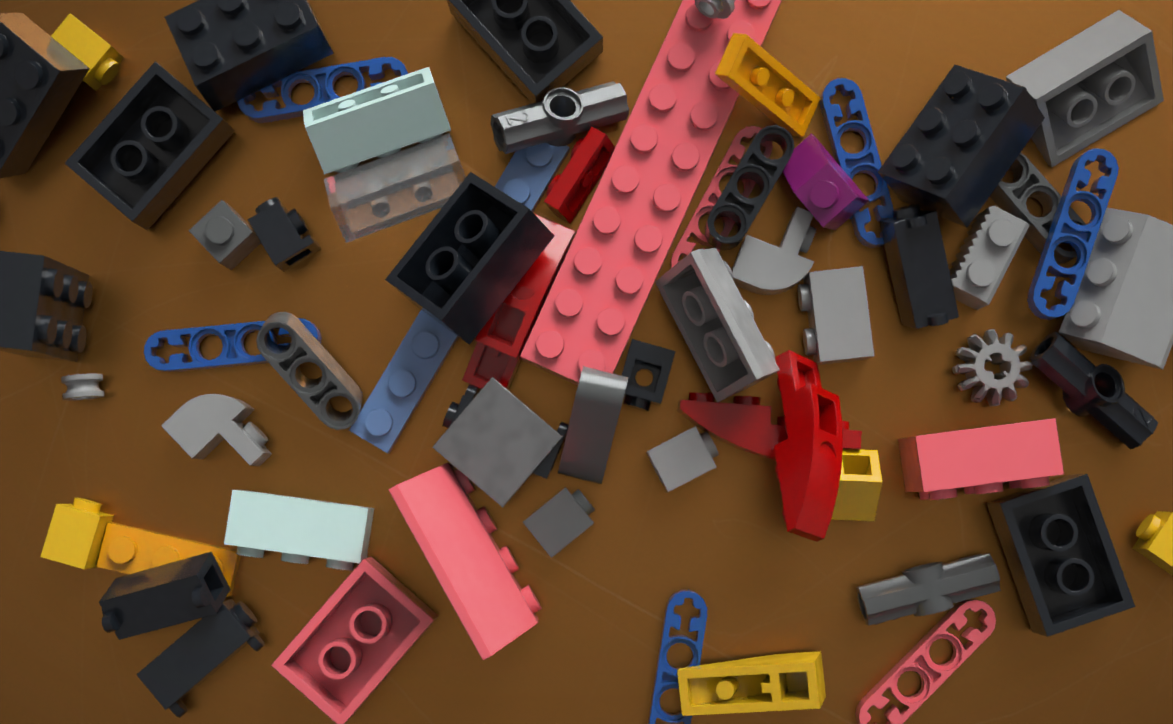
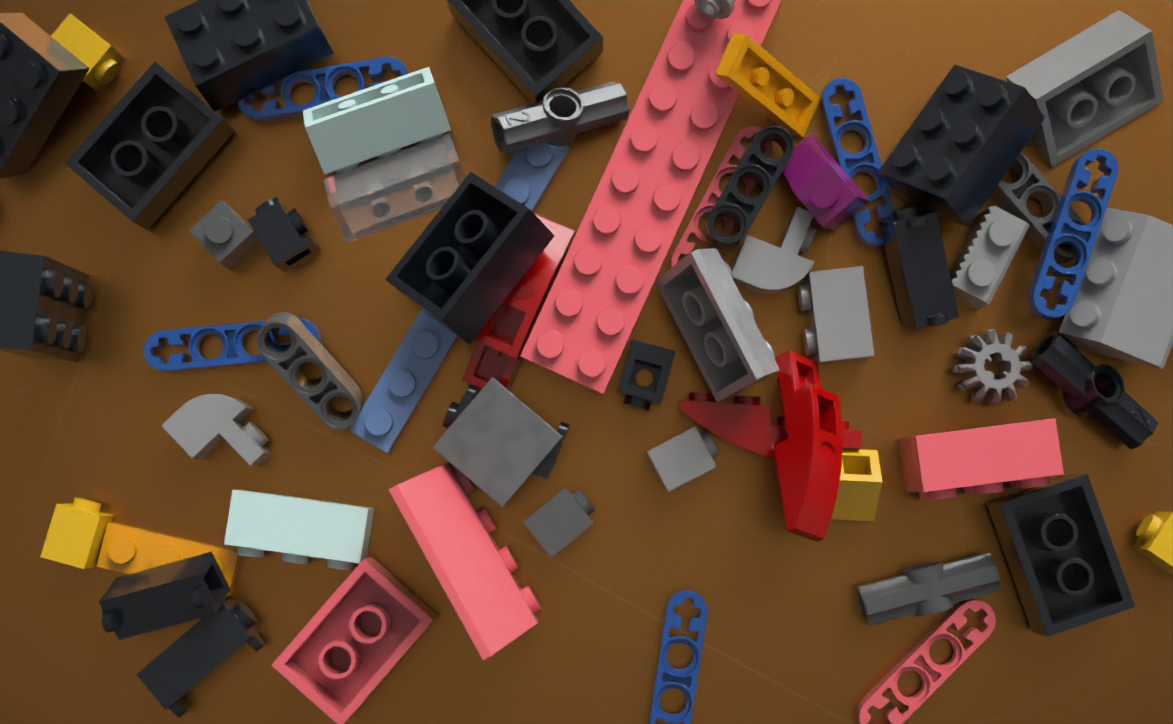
(82, 386): light grey bush -> none
(587, 163): red plate -> none
(592, 424): dark grey beam -> none
(753, 685): yellow slope -> none

